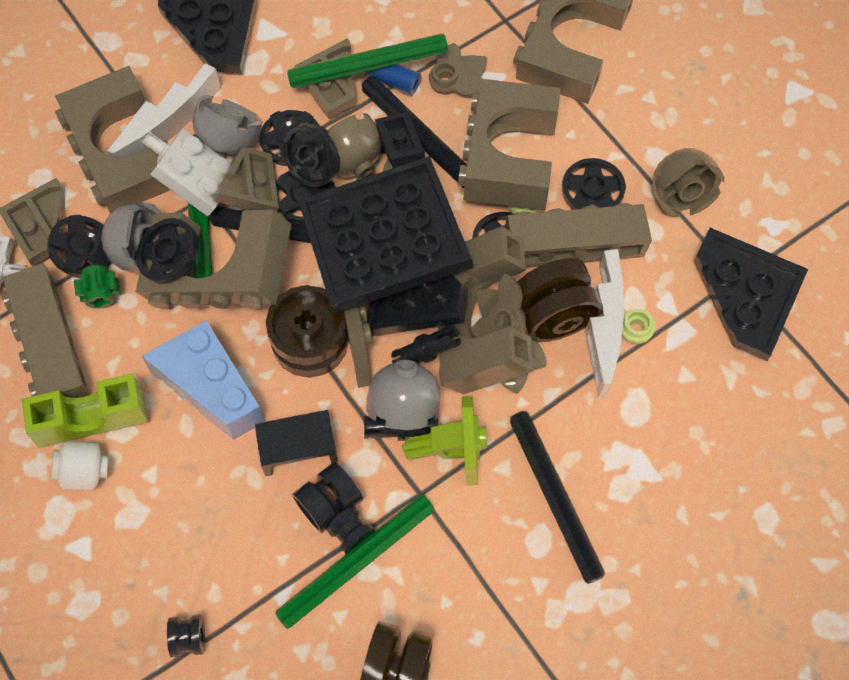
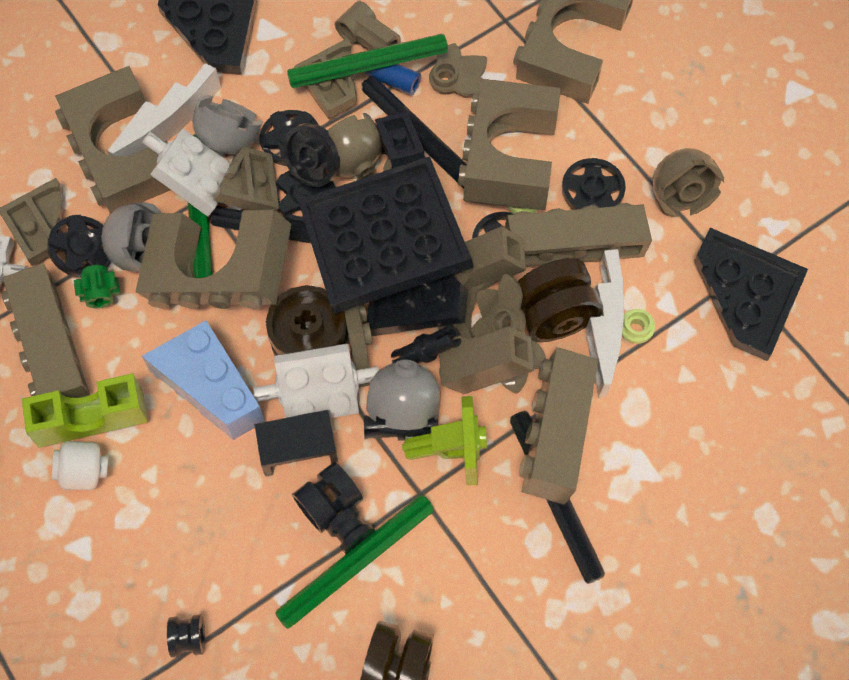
(168, 252): black wheel -> none
(316, 382): none -> white plate
(361, 25): none -> dark tan piece
(559, 426): none -> dark tan brick

